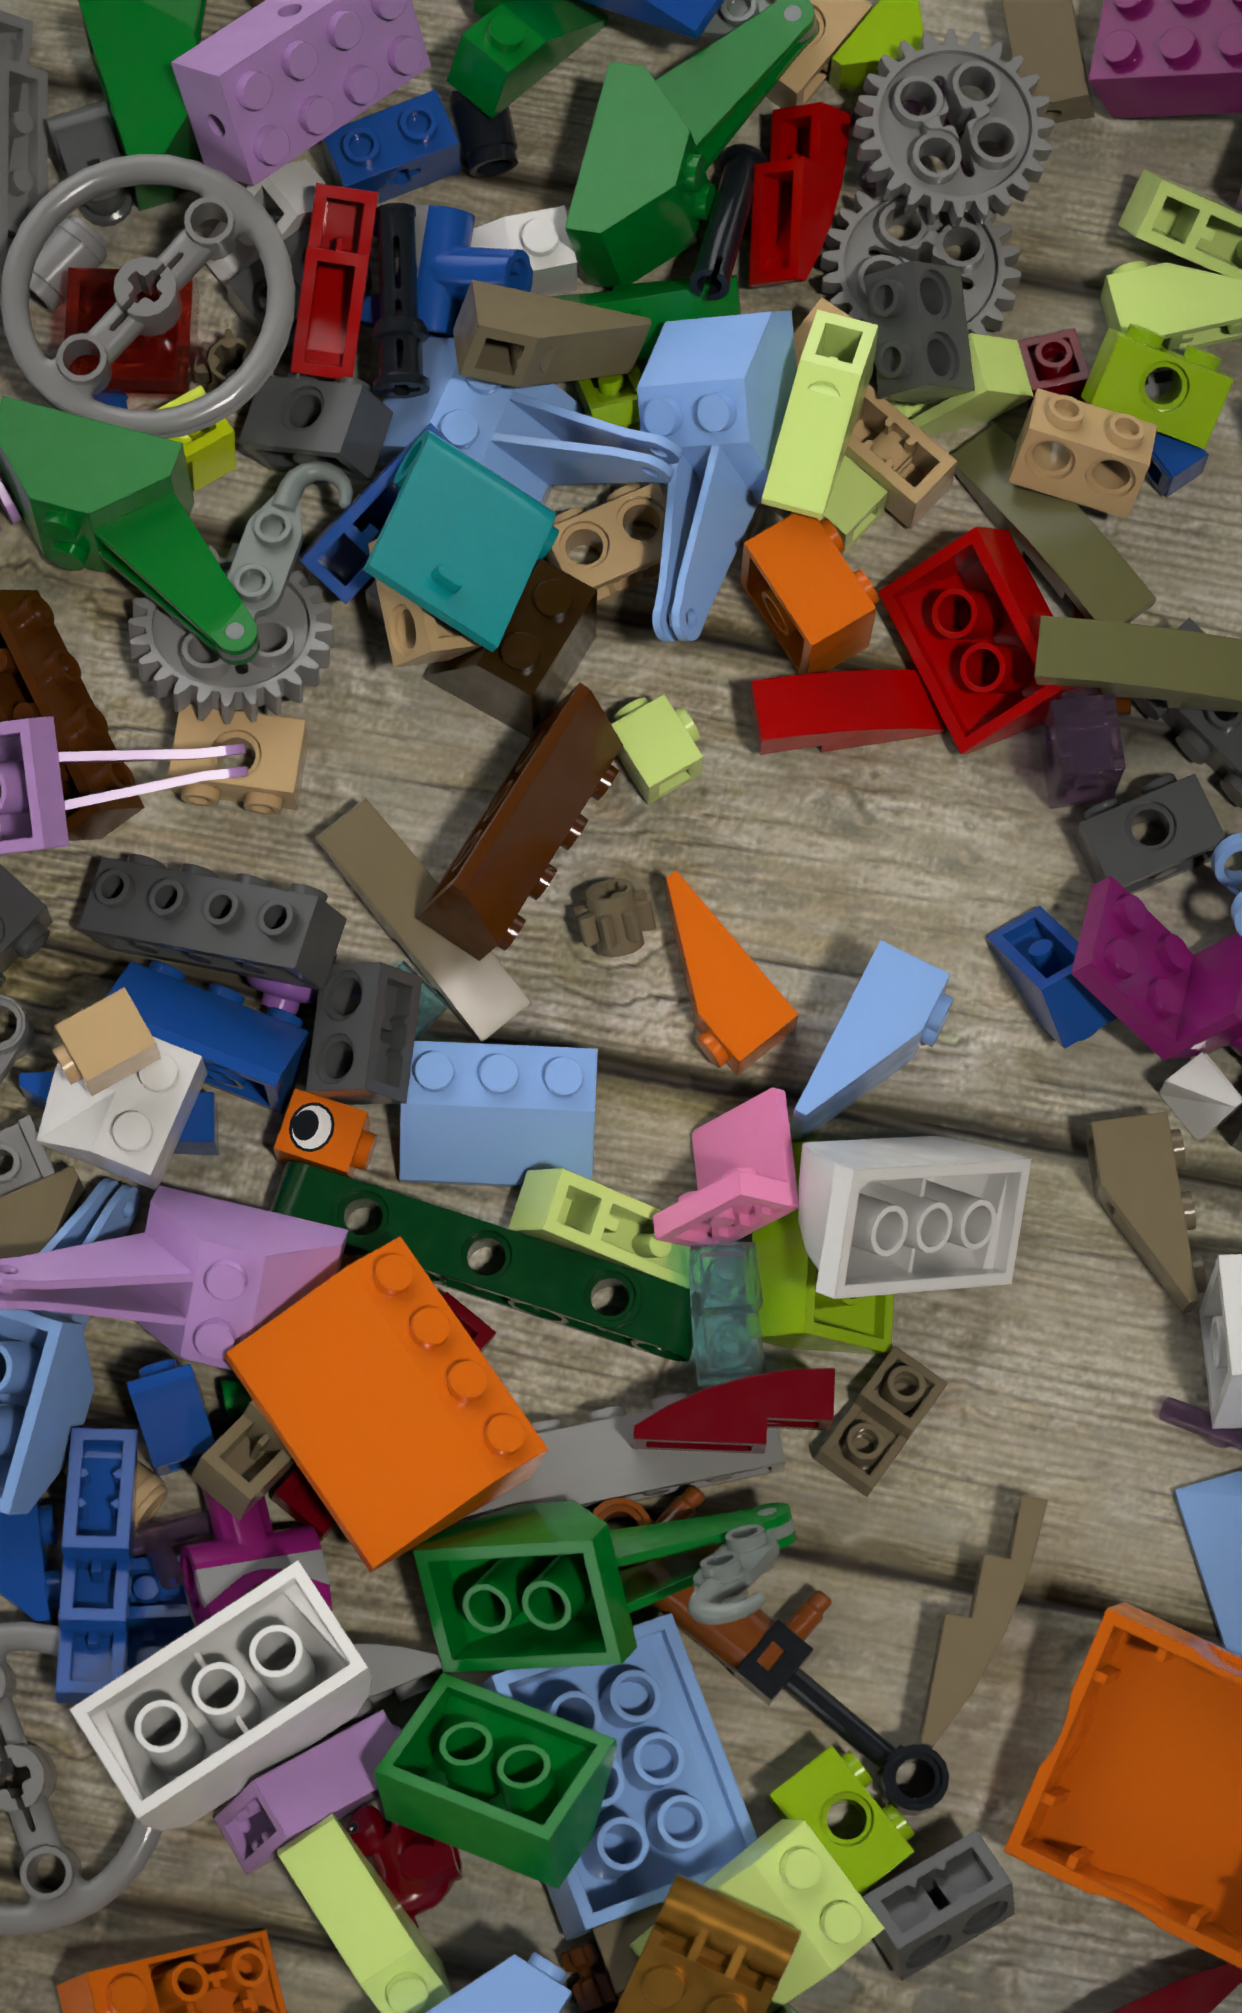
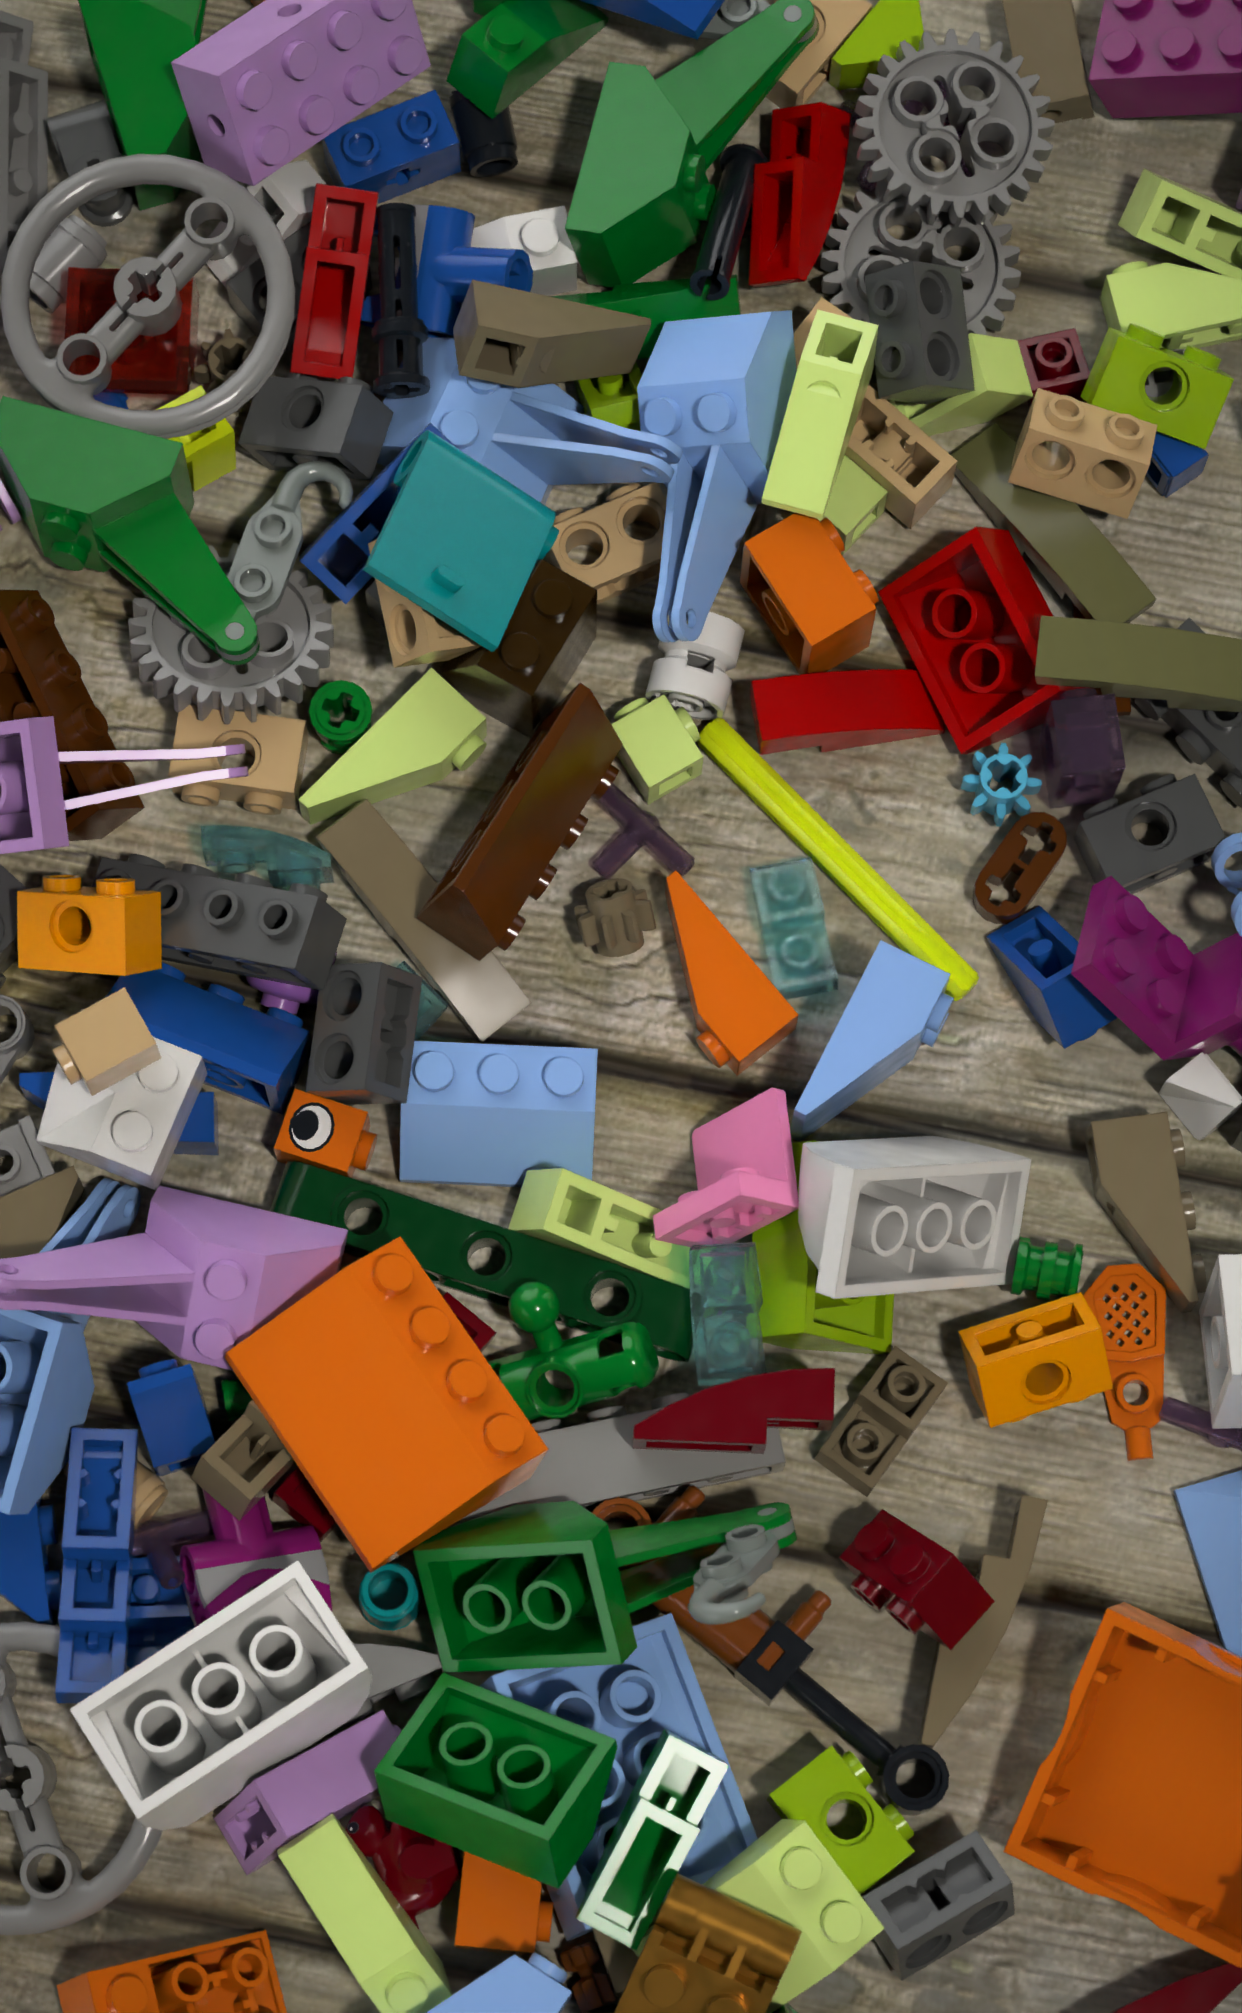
(57, 935): none -> light orange brick
(287, 858): none -> clear light blue slope
(331, 702): none -> green bush
(390, 1597): none -> teal piece
(404, 750): none -> yellowish green slope
(500, 1909): none -> orange slope
(595, 1378): none -> green piece
(640, 829): none -> piece
(651, 1839): none -> slope
(695, 670): none -> white wheel
(793, 928): none -> clear light blue slope
(834, 854): none -> neon yellow axle
(914, 1580): none -> dark red brick
(999, 768): none -> medium azure gear
(1007, 859): none -> reddish brown beam
(1035, 1359): none -> light orange brick
(1046, 1269): none -> green bush
(1132, 1362): none -> orange piece

